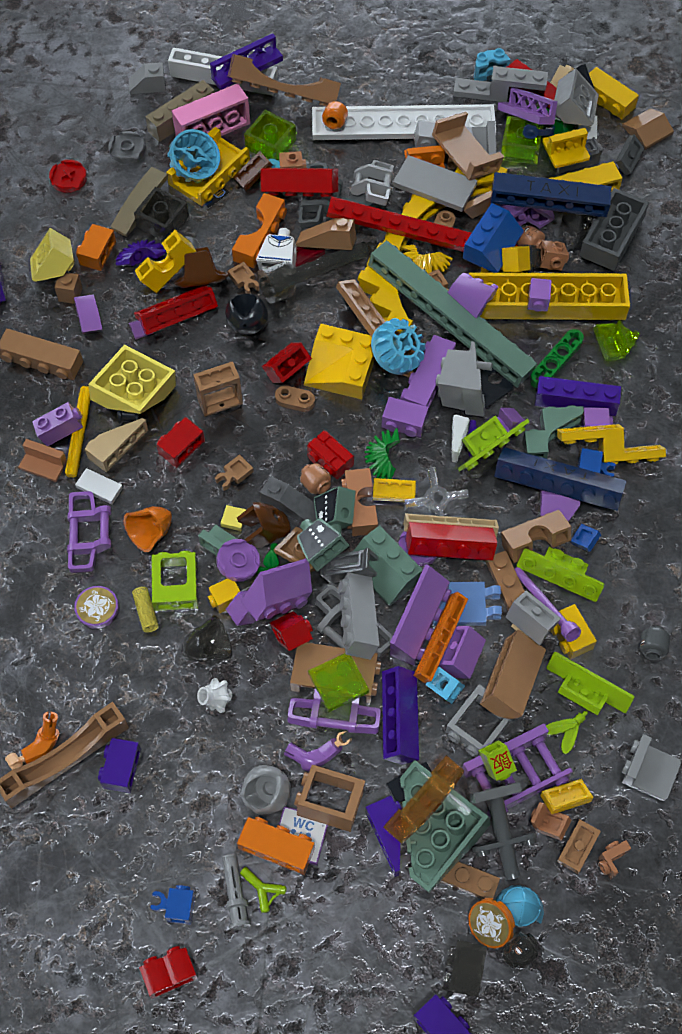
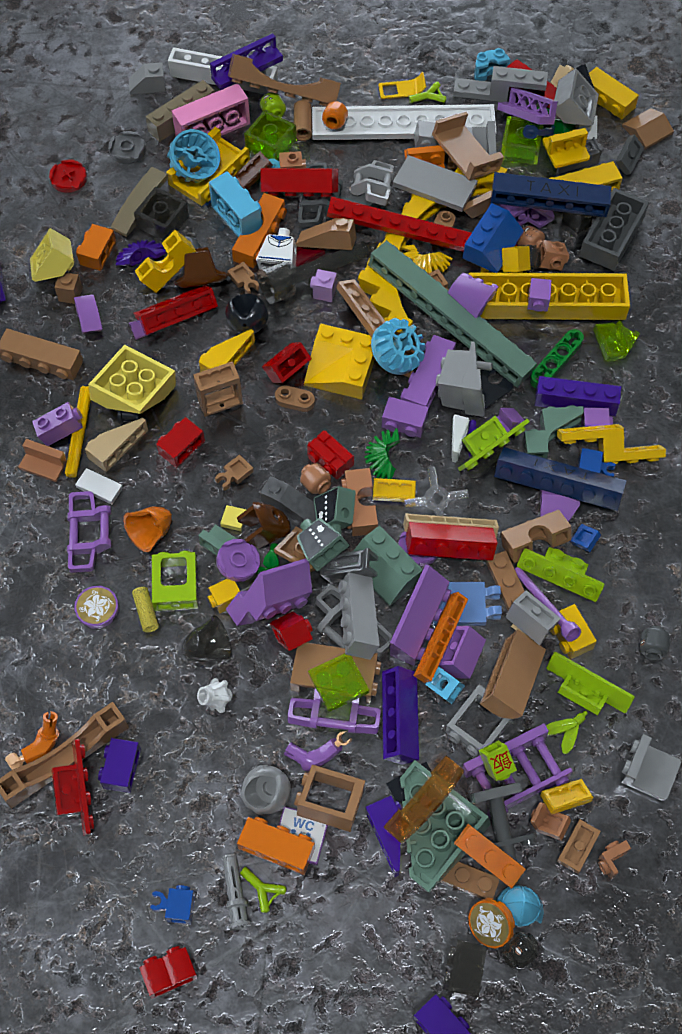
(70, 788): none -> red bracket
(227, 351): none -> yellow slope
(235, 205): none -> medium azure brick
(273, 103): none -> lime head
(303, 120): none -> medium nougat pin
(324, 285): none -> lavender brick
(405, 88): none -> yellow piece
(429, 94): none -> lime piece
(489, 856): none -> orange plate

